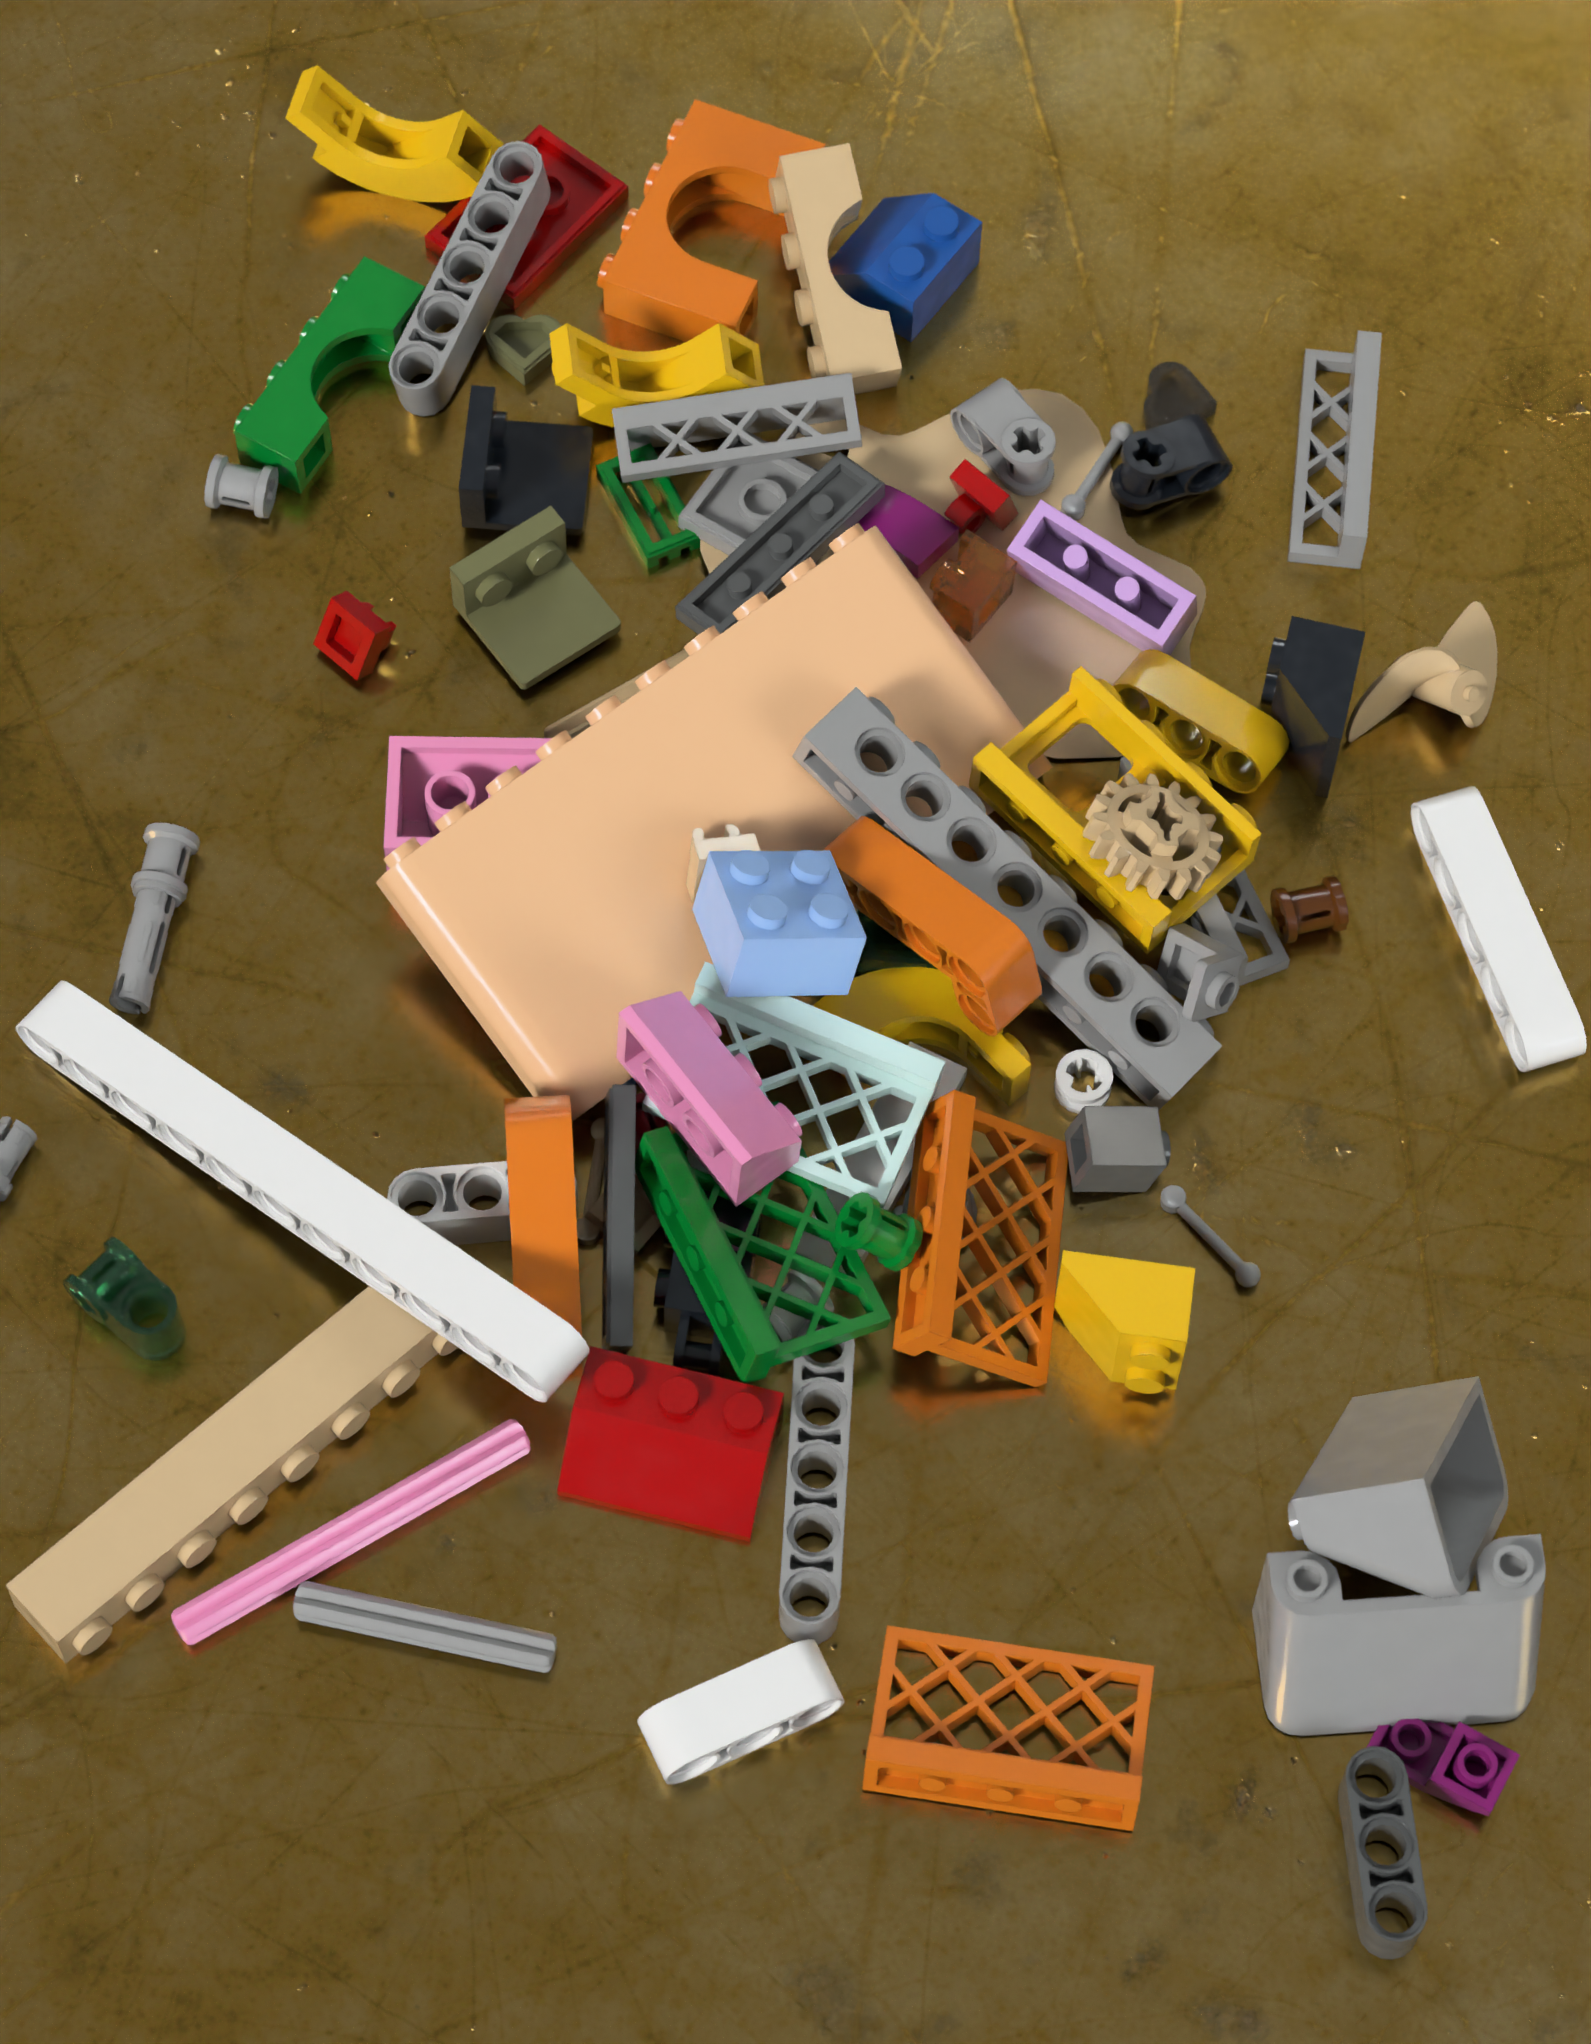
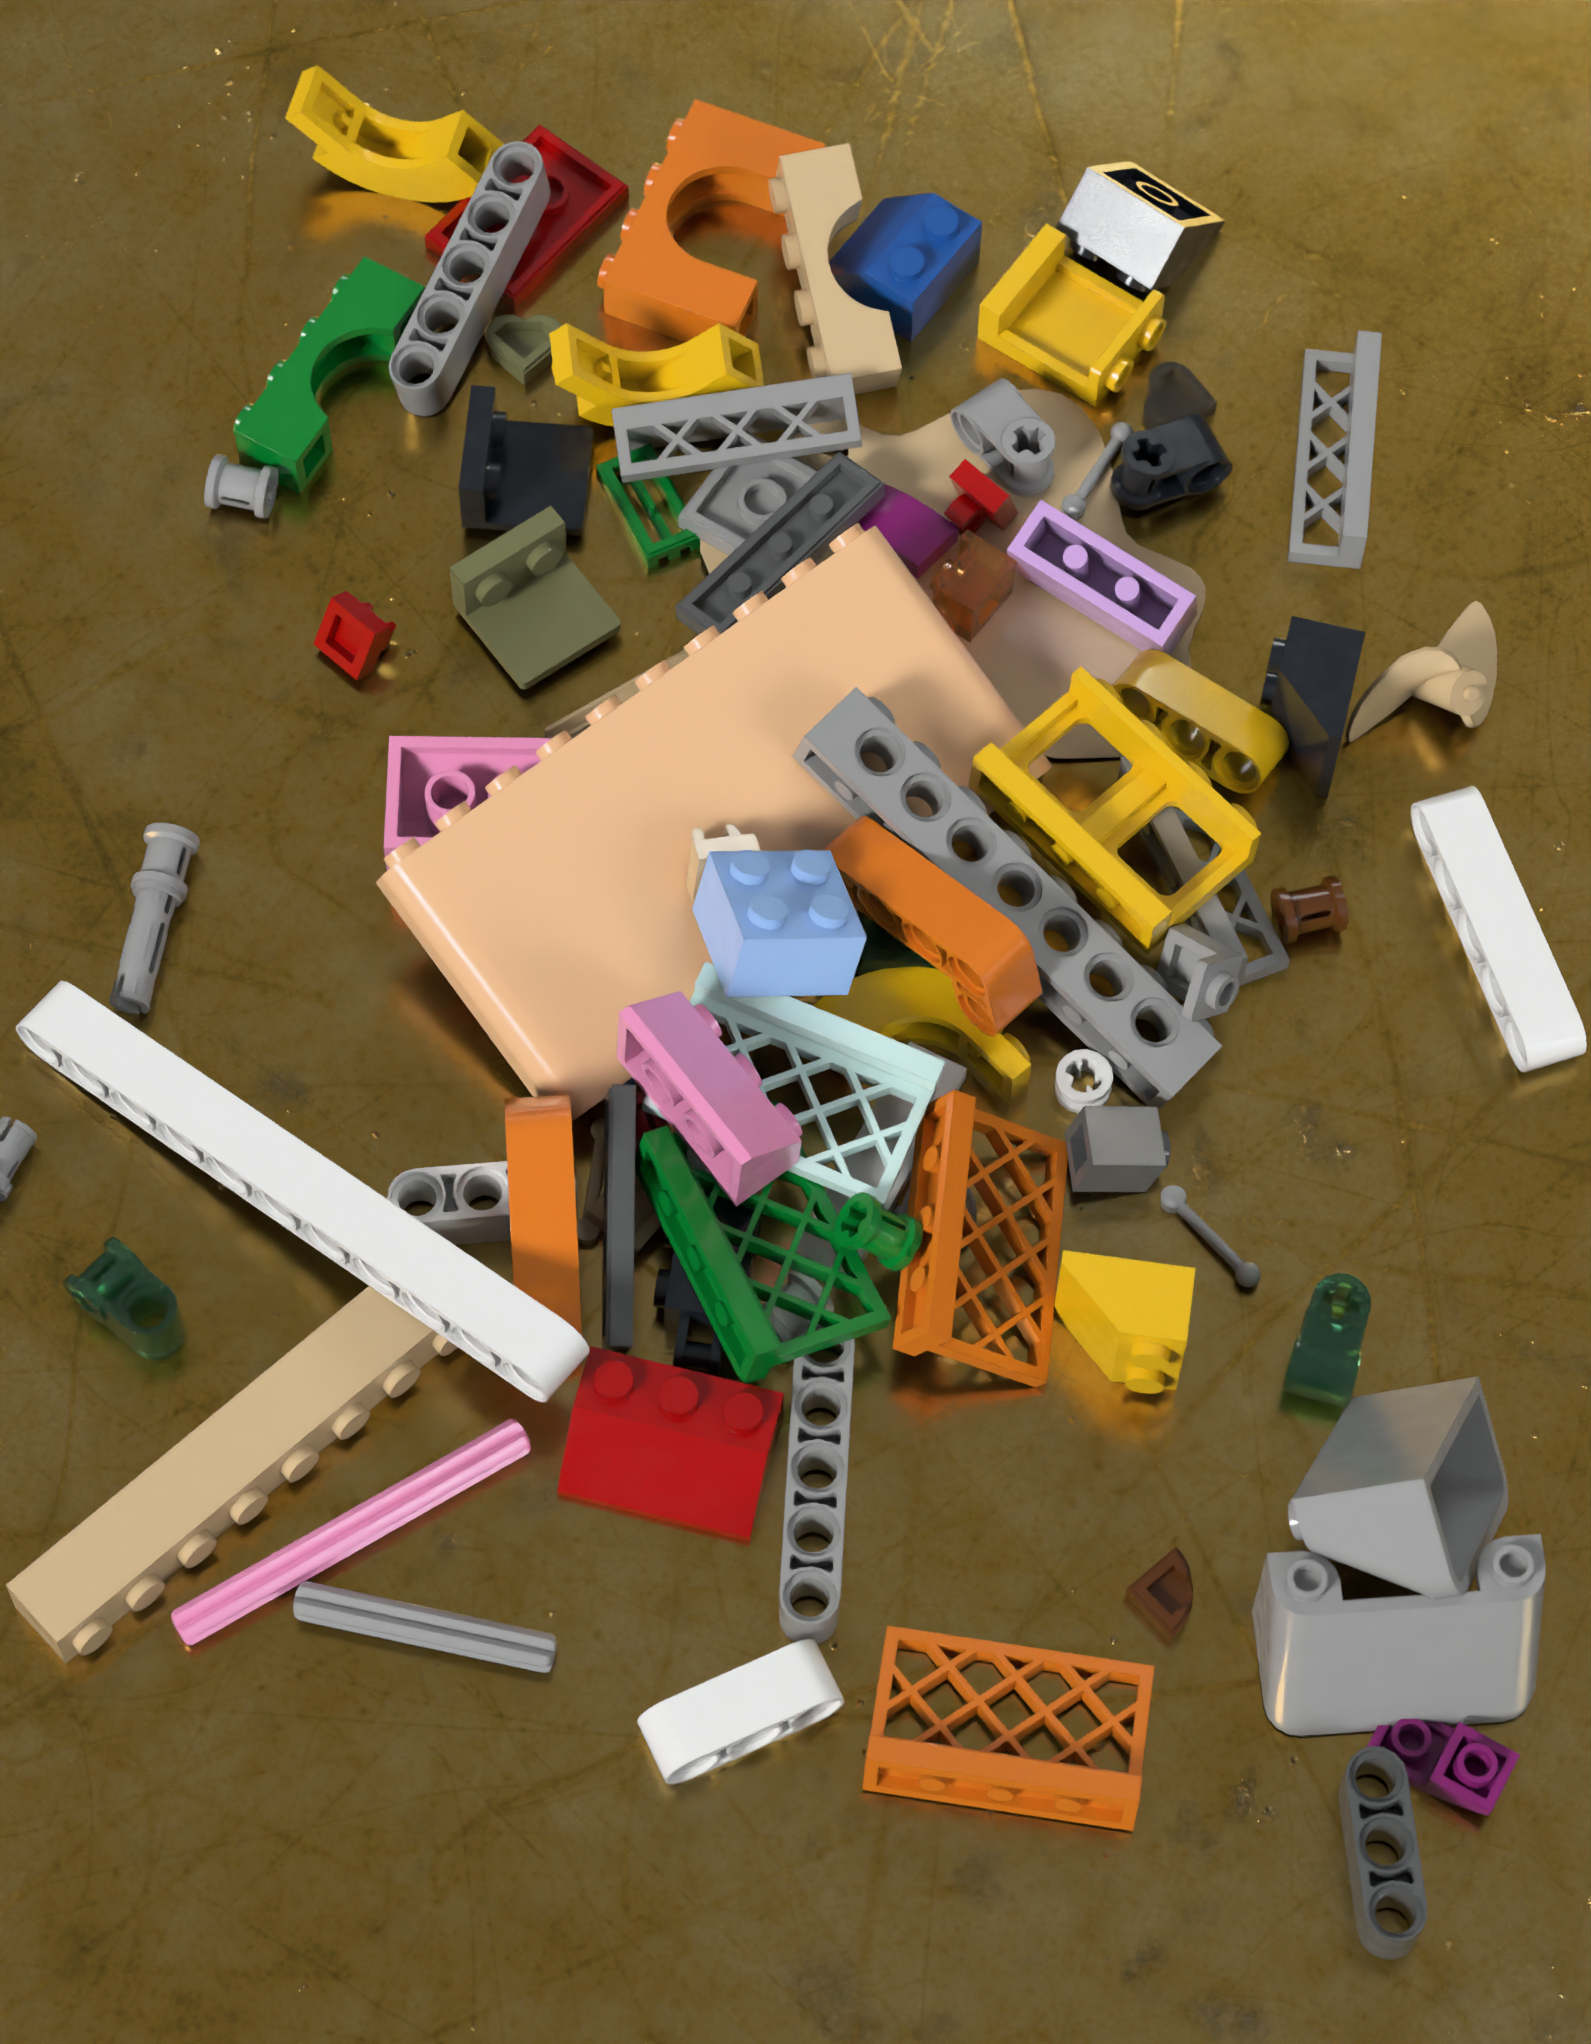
(1068, 320): none -> yellow panel
(1136, 225): none -> slope
(1152, 836): tan gear -> none
(1165, 1594): none -> reddish brown tile
(1328, 1348): none -> clear green piece

